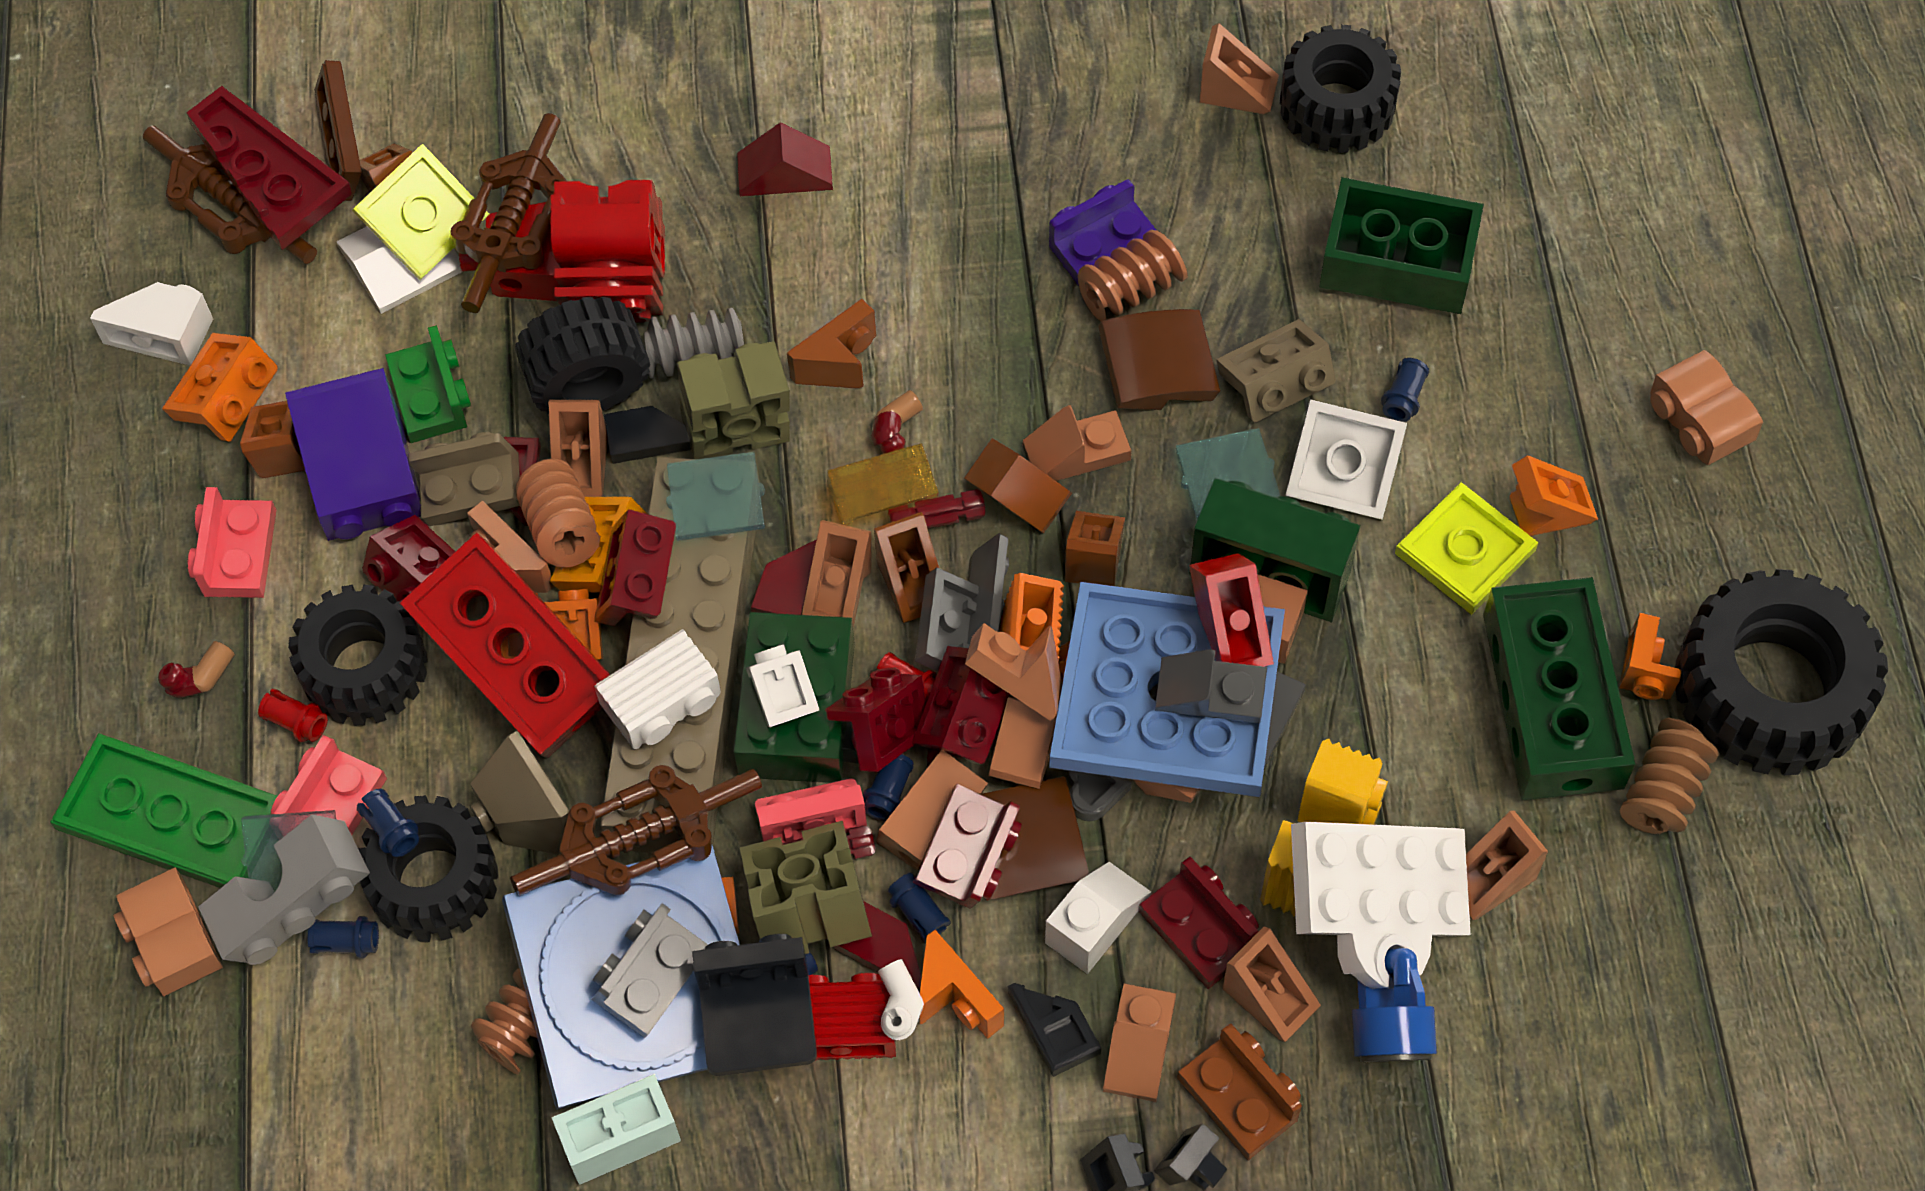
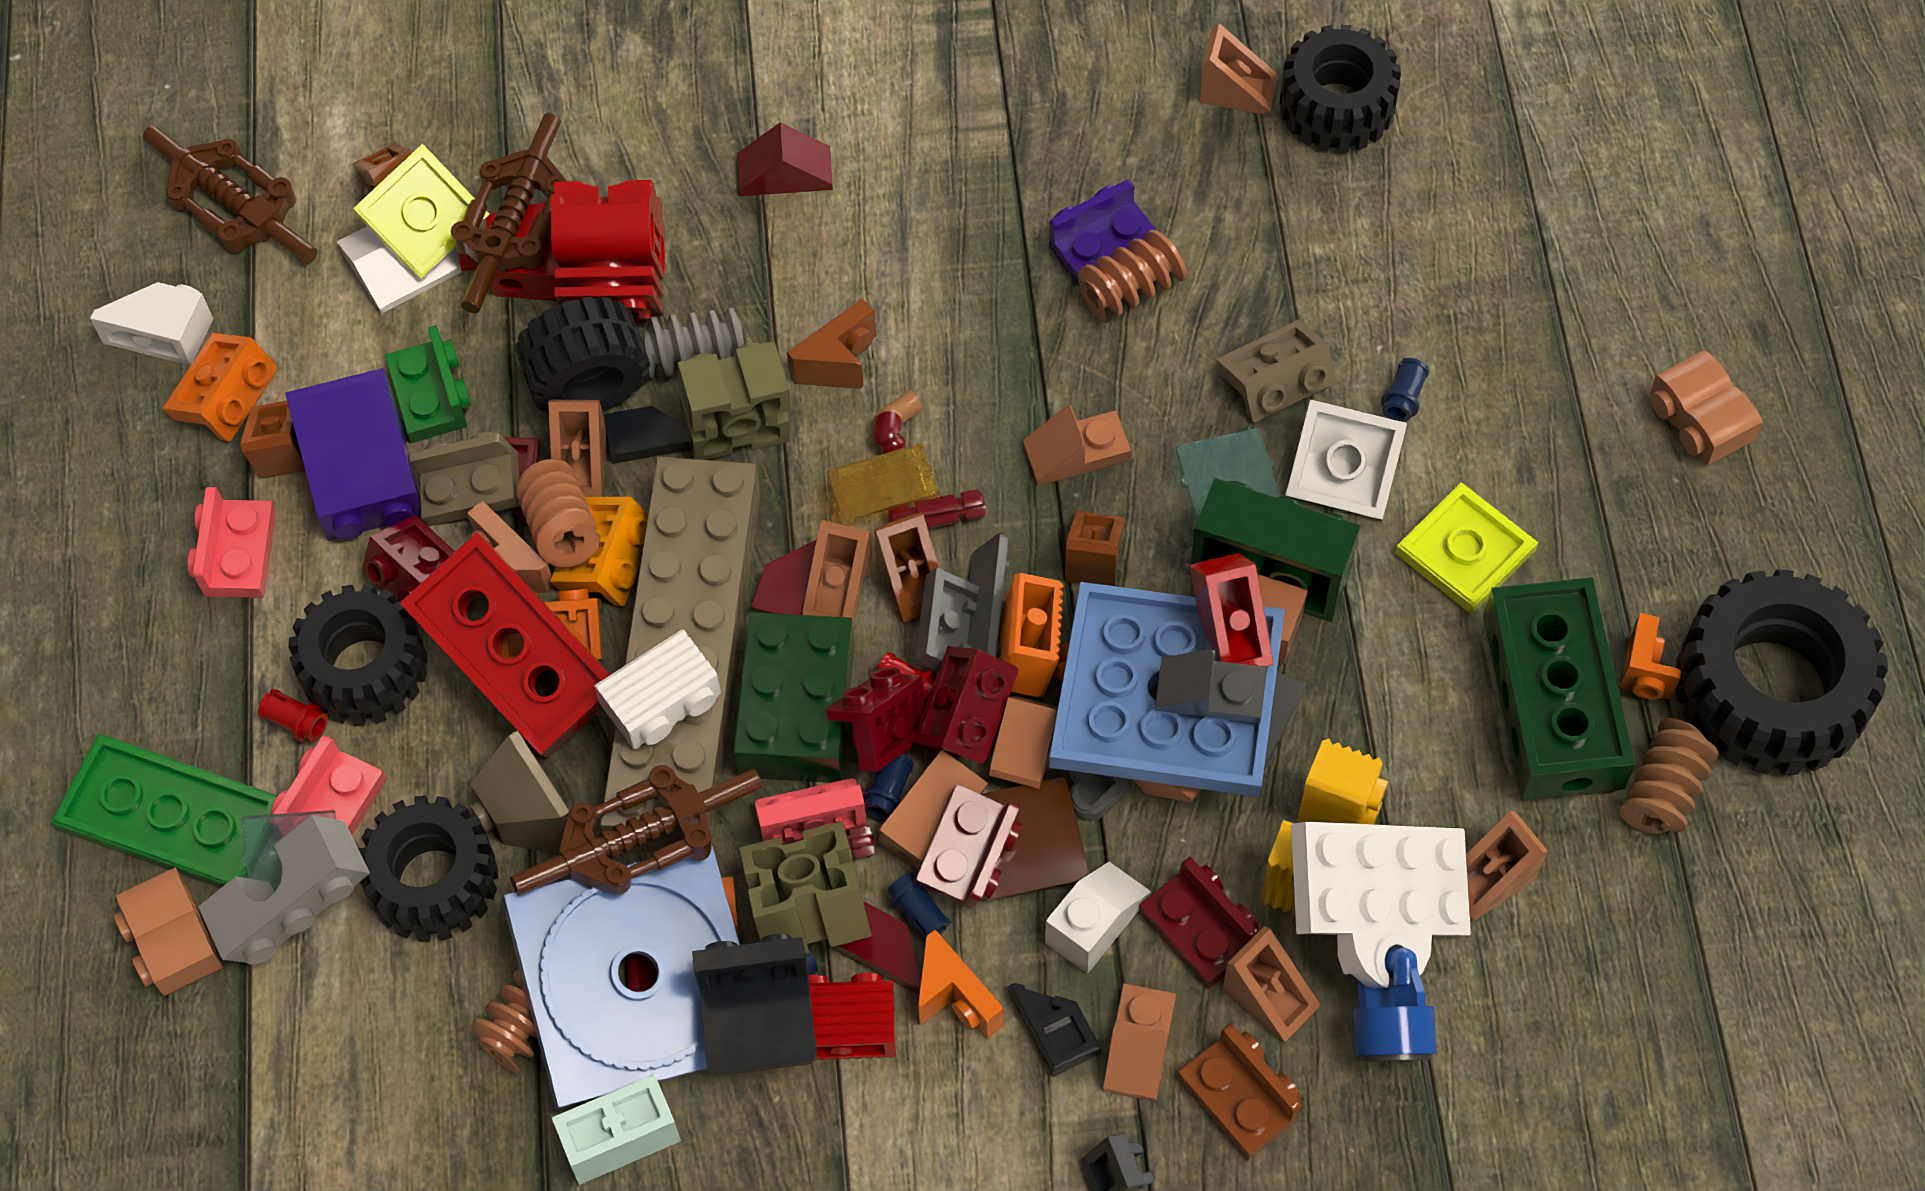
(199, 678): arm -> none
(271, 171): dark red wing -> none
(337, 124): reddish brown tile -> none
(344, 937): dark blue pin -> none
(395, 832): dark blue pin -> none
(635, 567): dark red bracket -> none
(649, 973): bracket -> none
(715, 496): clear light blue piece -> none
(782, 685): white bracket -> none
(904, 1003): white arm -> none
(1018, 485): dark orange slope -> none
(1027, 675): nougat slope -> none
(1158, 358): reddish brown slope -> none
(1192, 1159): black tile -> none
(1401, 245): dark green brick -> none
(1549, 498): orange slope -> none

